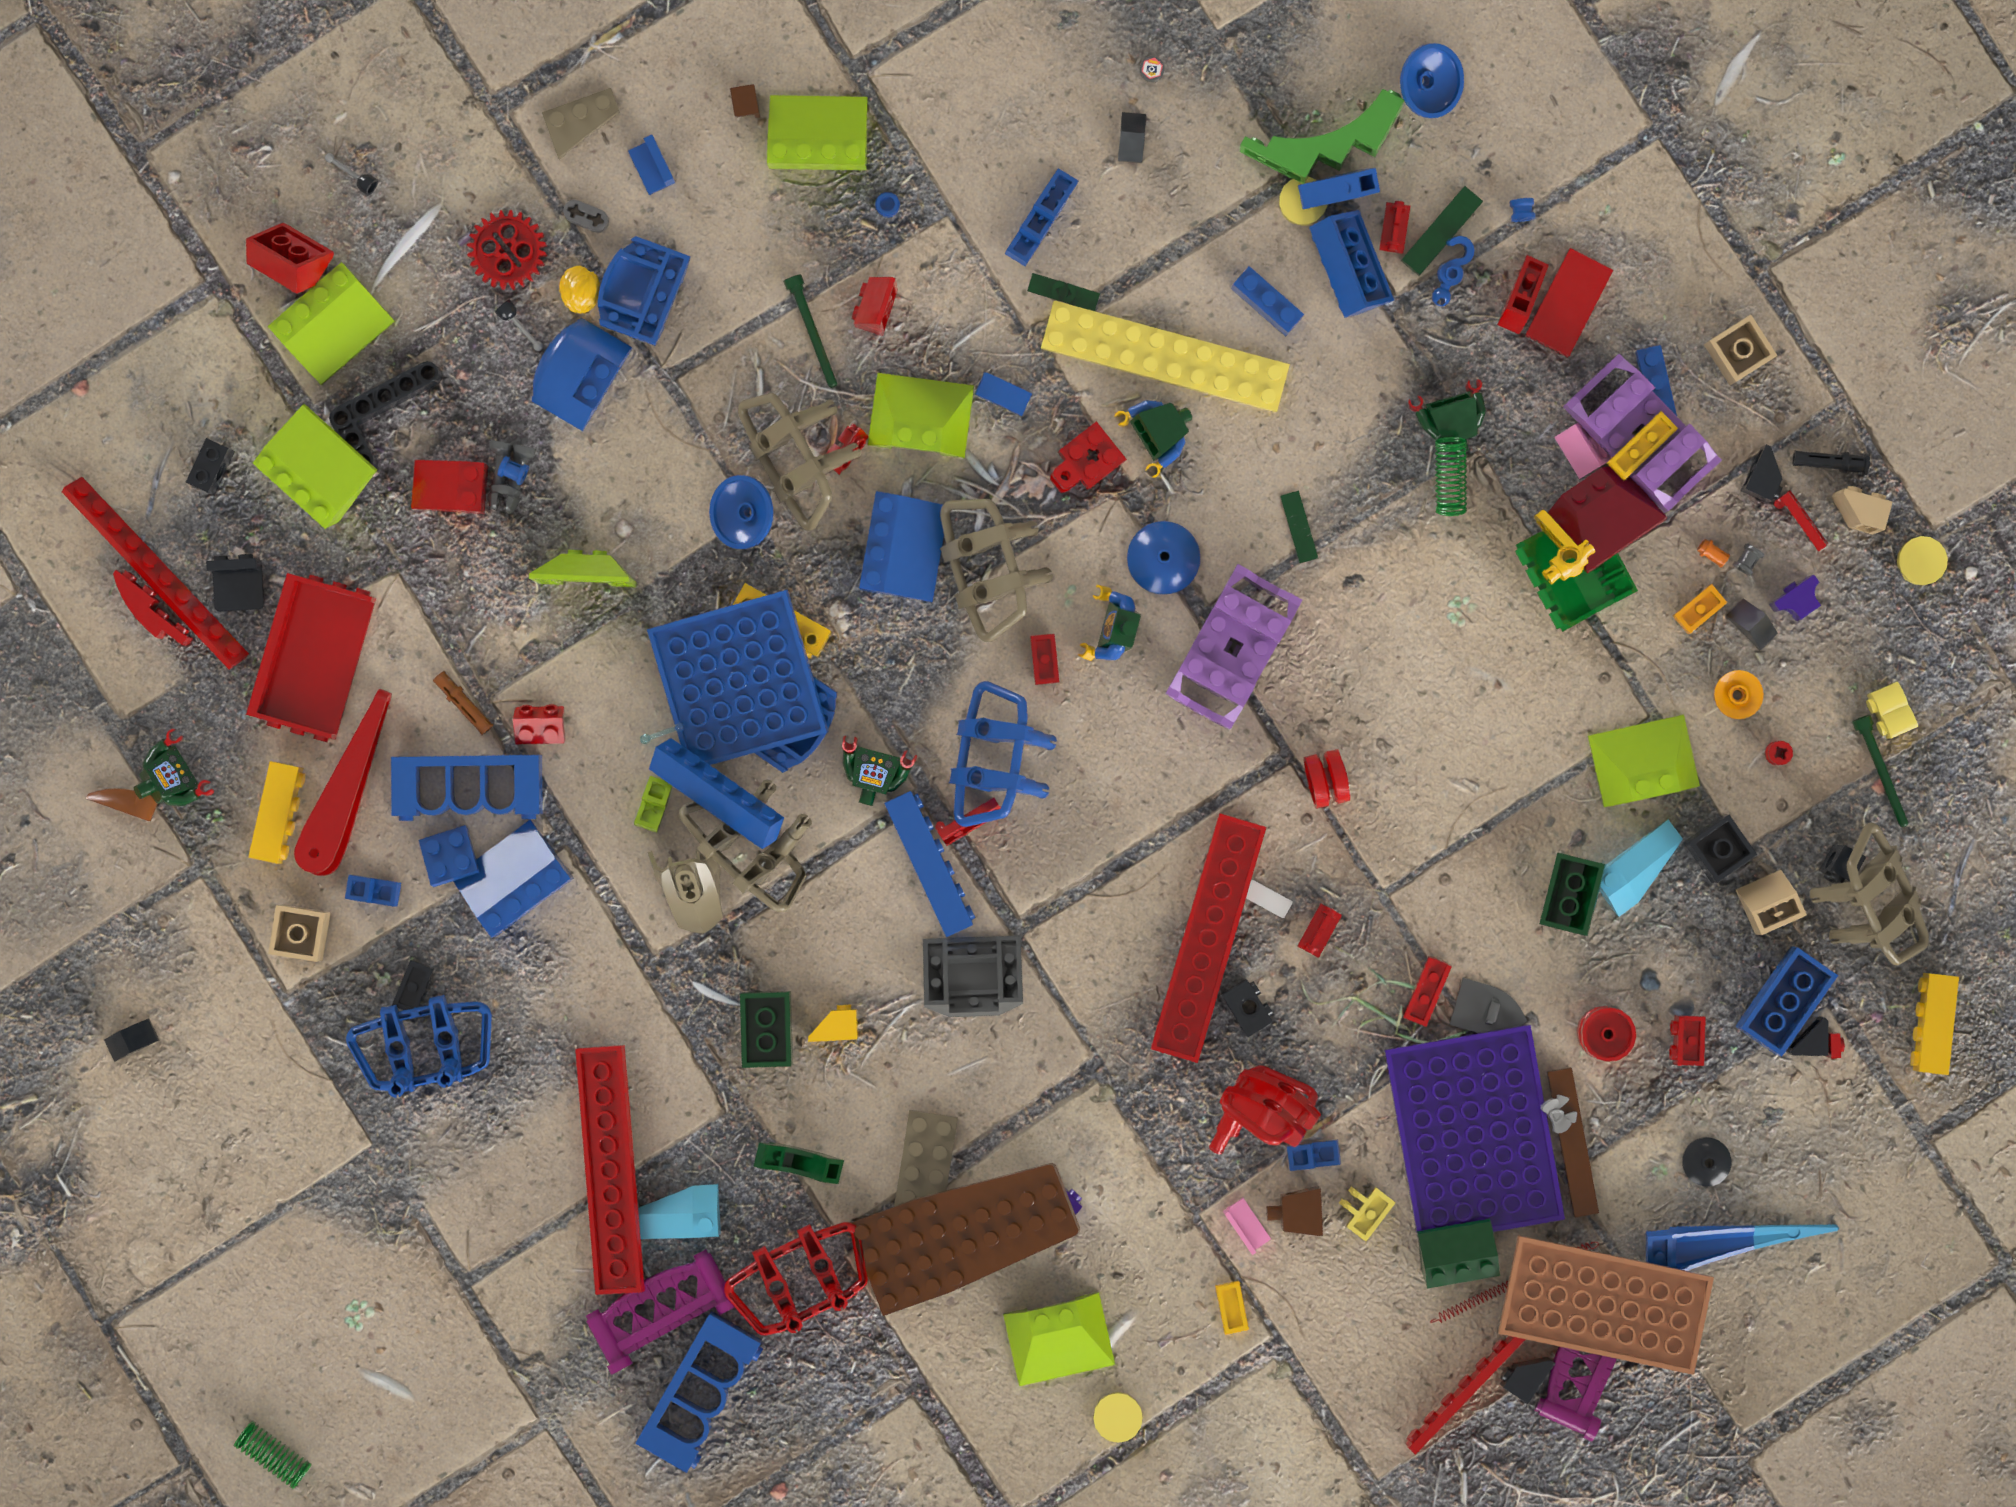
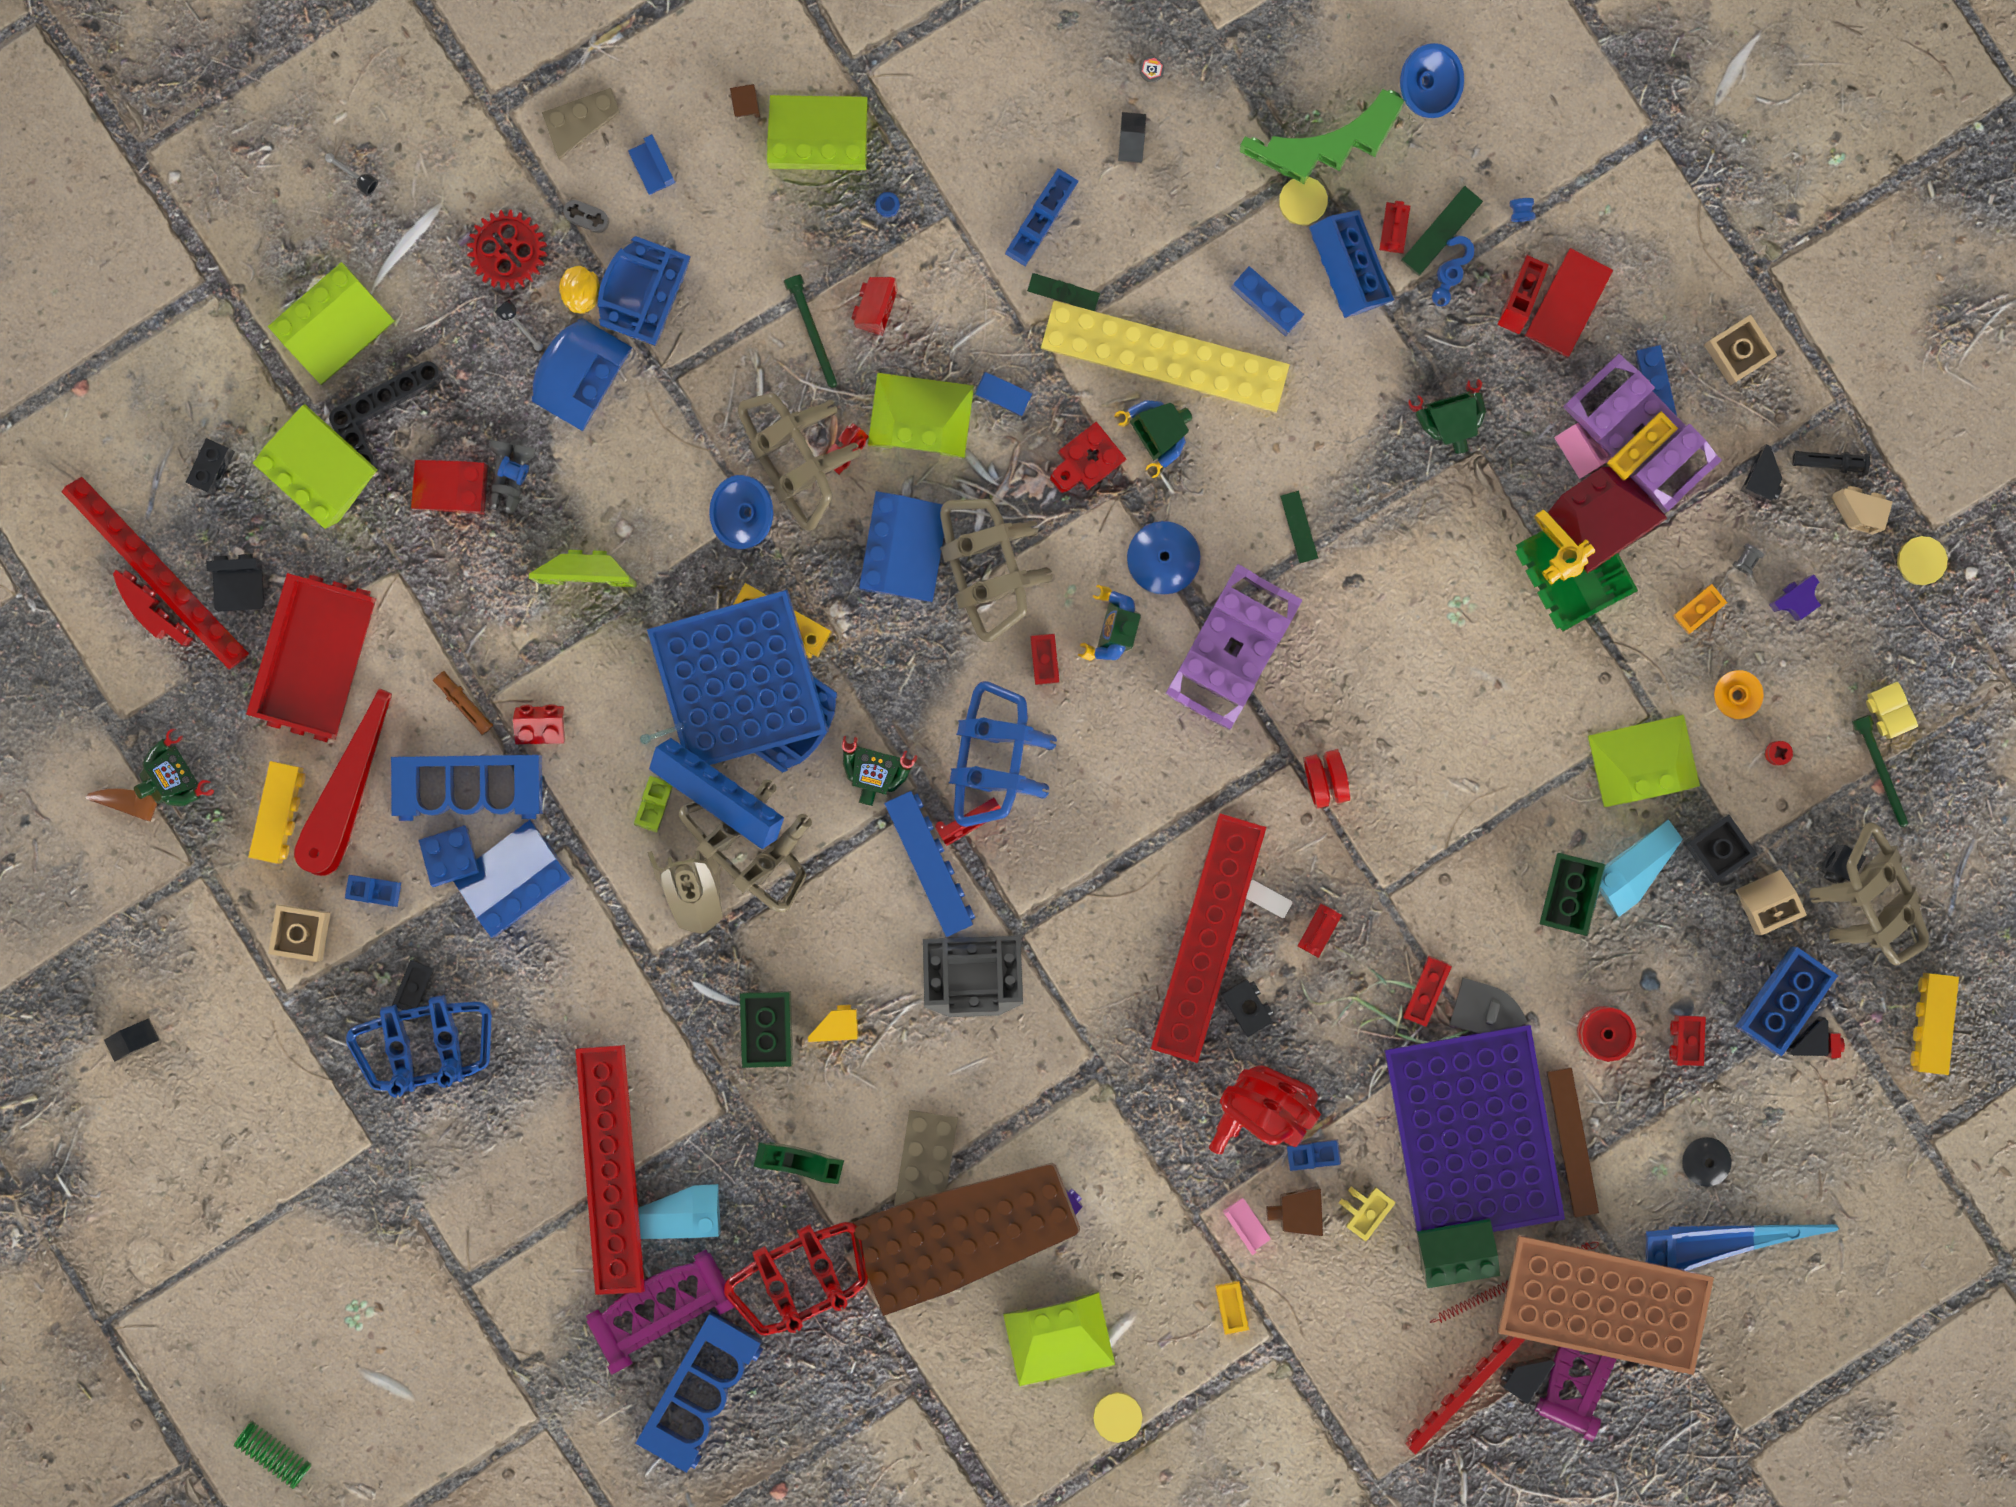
(288, 257): red slope -> none
(1339, 188): blue slope -> none
(1448, 507): green piece -> none
(1560, 1121): light grey piece -> none
(1713, 553): orange pin -> none
(1752, 623): black slope -> none
(1803, 519): red hinge -> none

